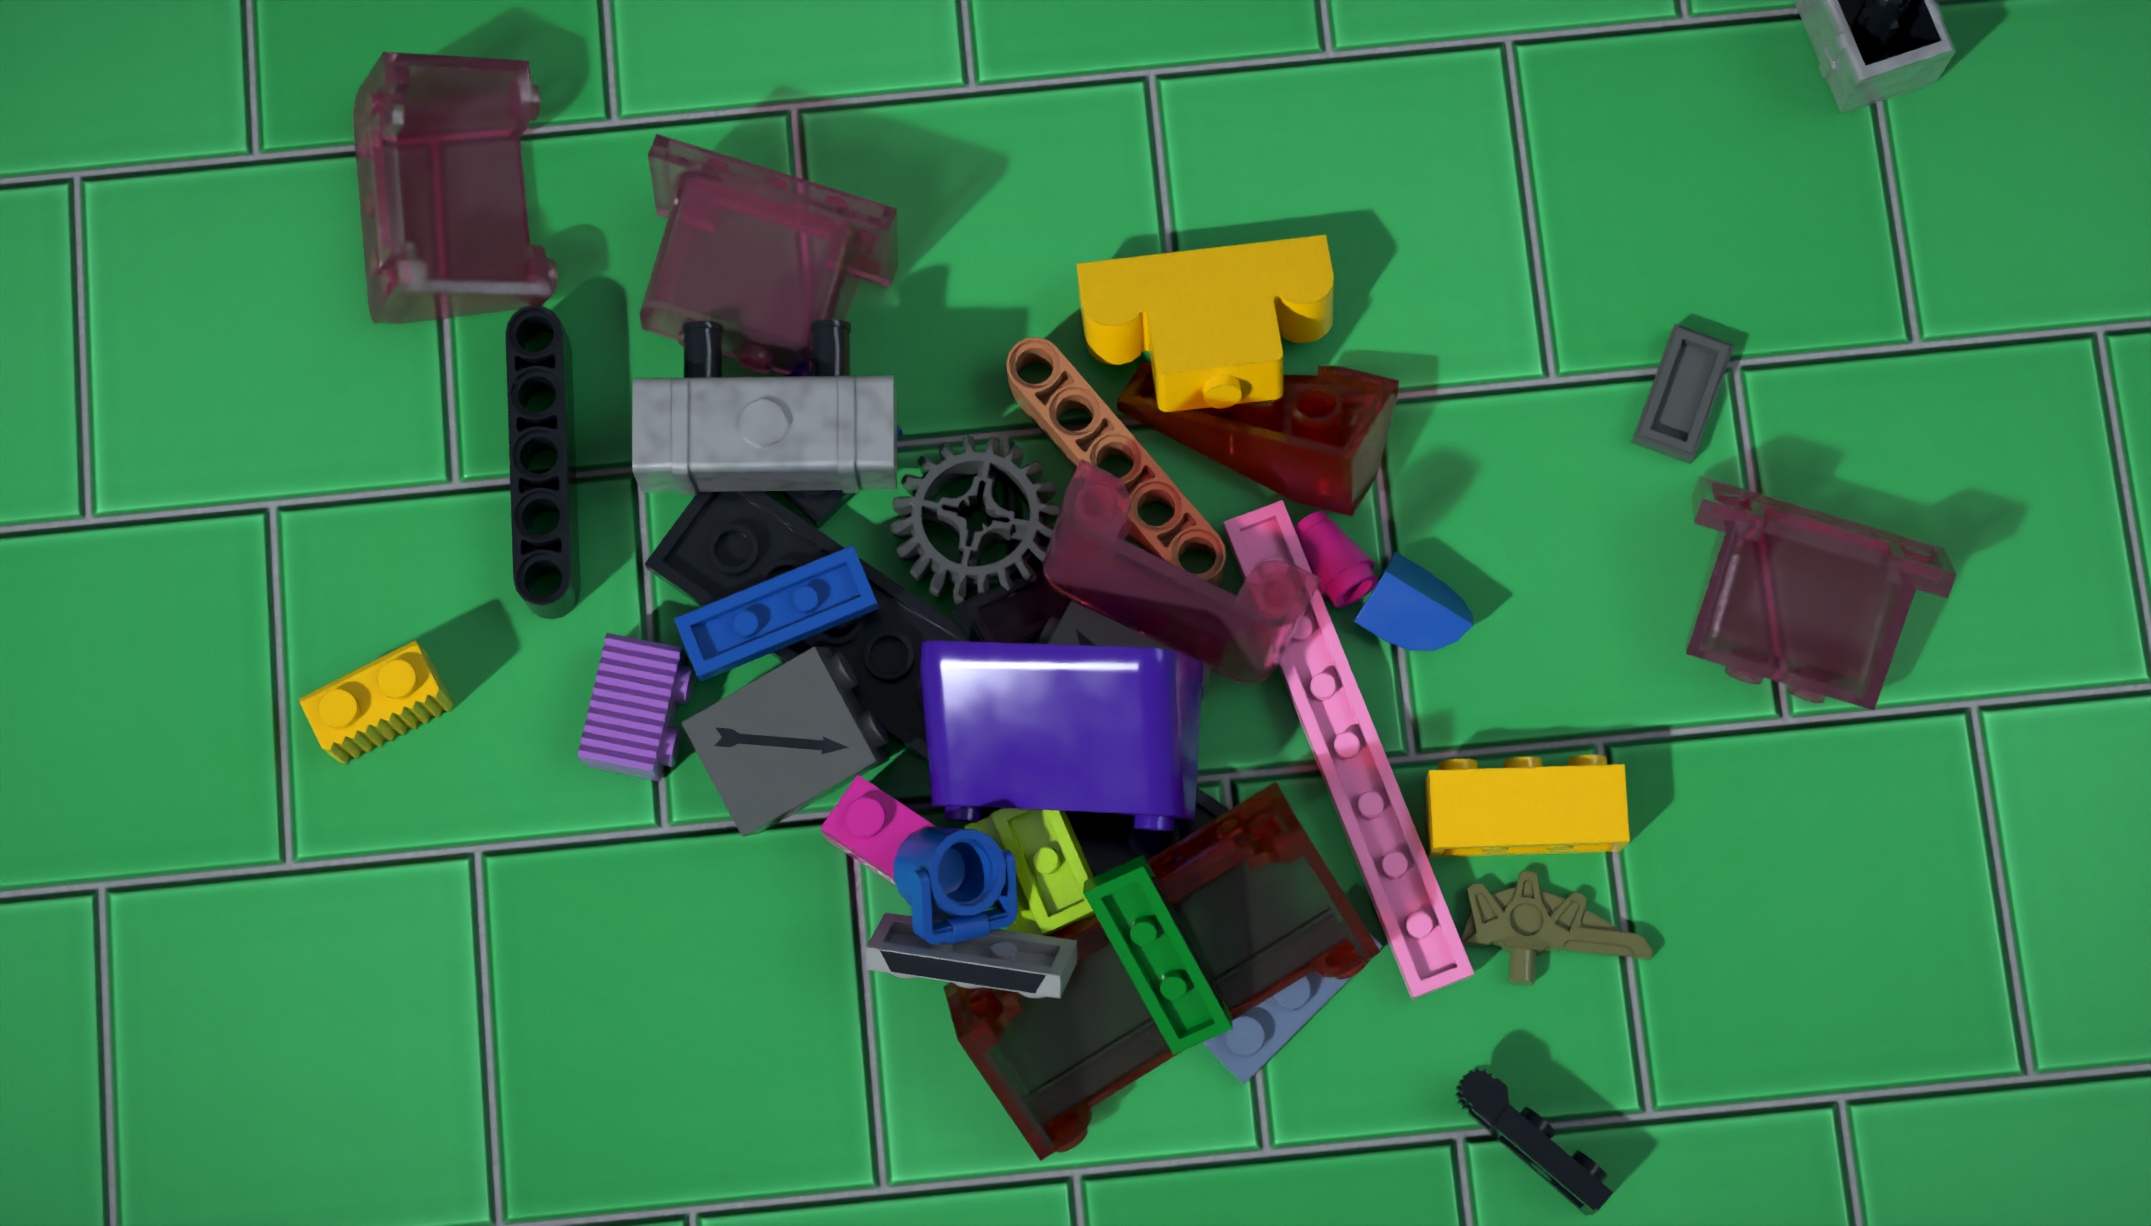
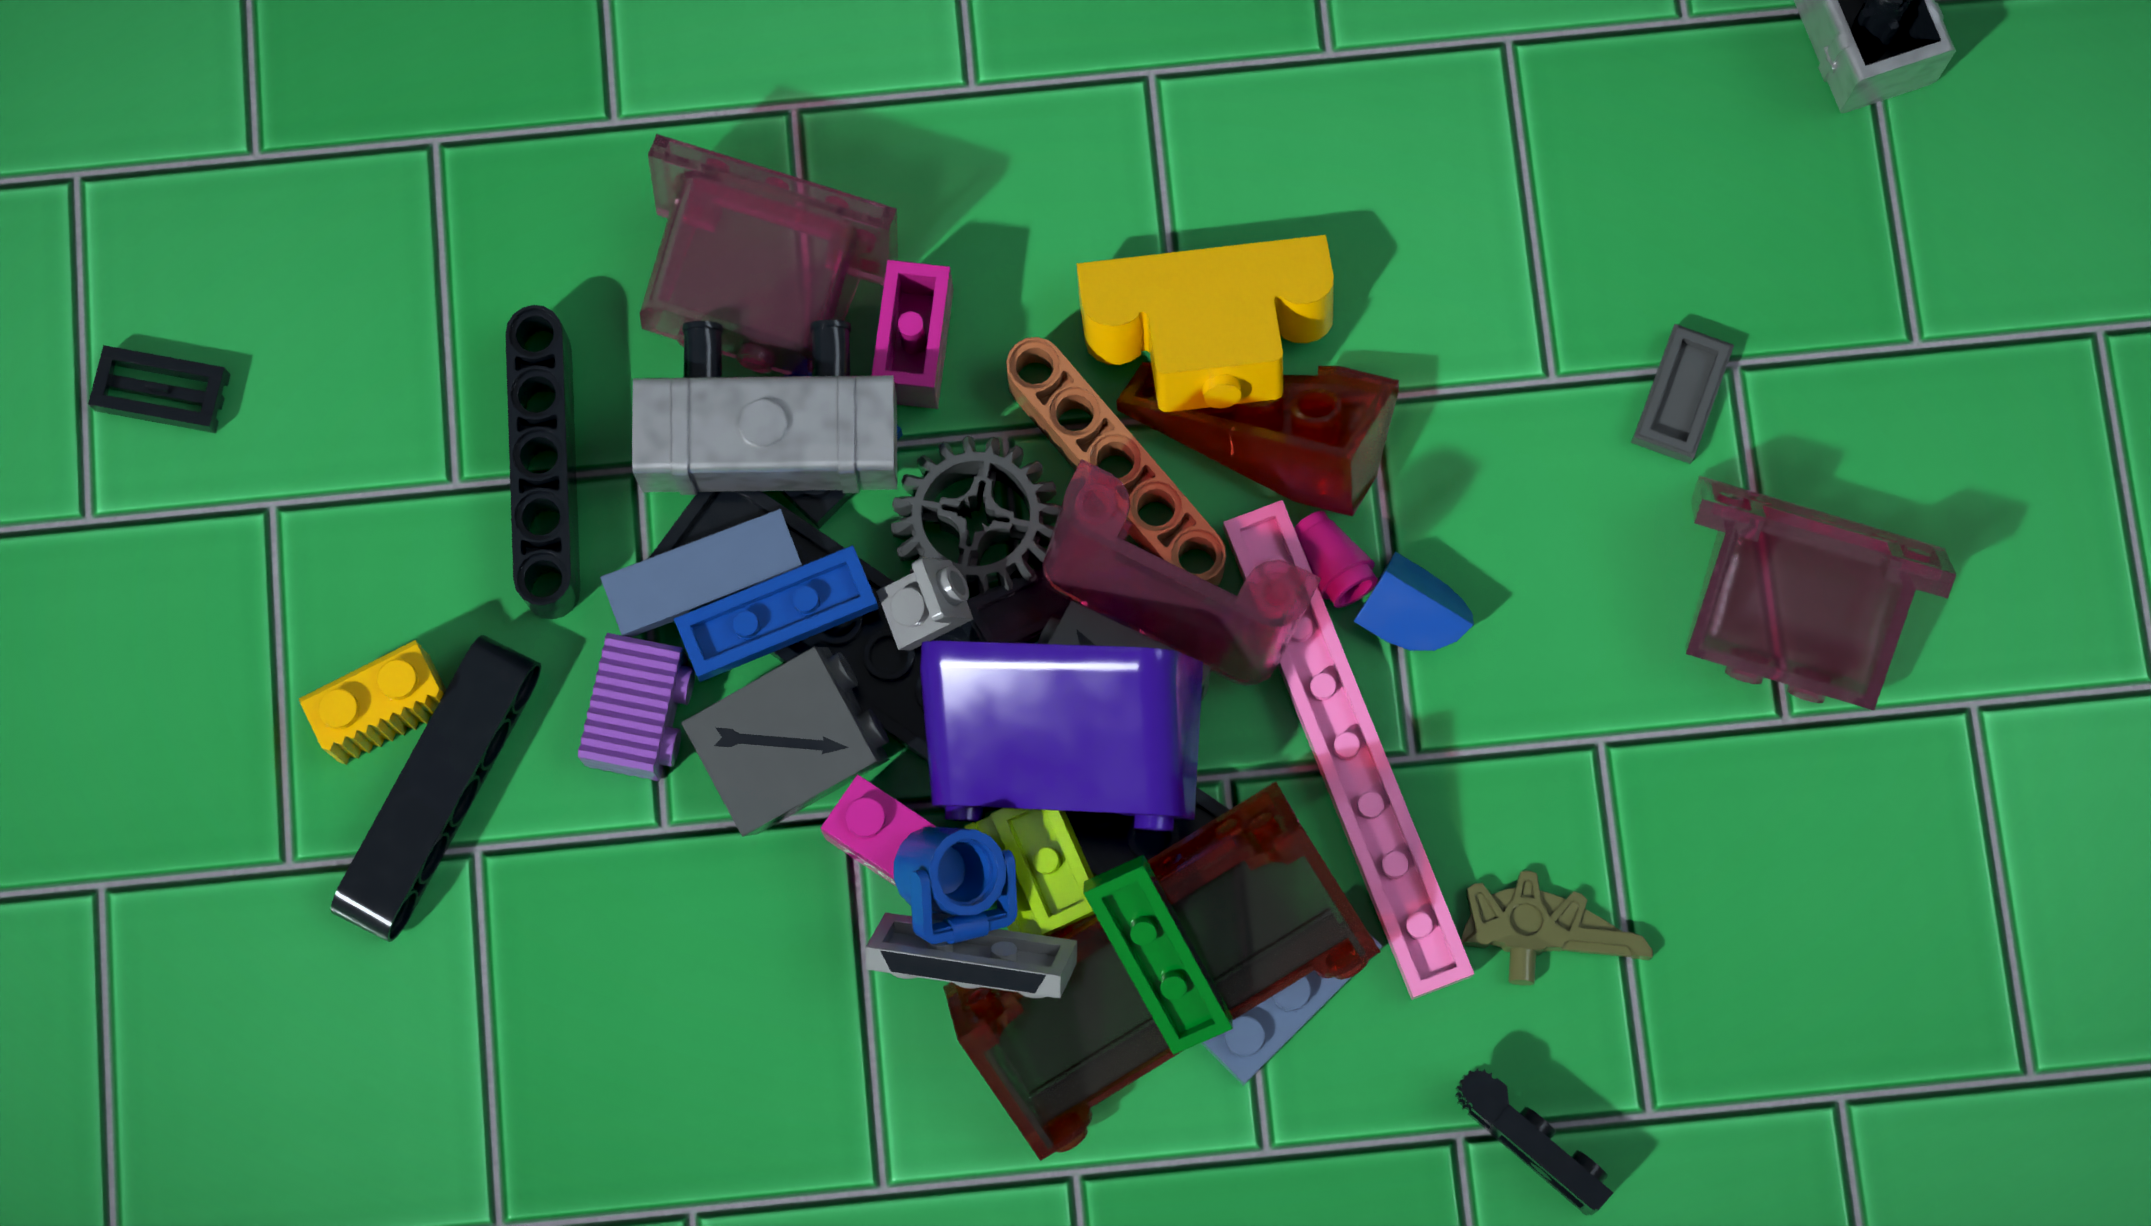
(210, 400): none -> black tile
(436, 788): none -> black beam
(446, 188): clear pink windscreen -> none
(700, 573): none -> sand blue tile
(914, 330): none -> dark pink brick
(925, 603): none -> light grey bracket
(1526, 808): yellow brick -> none

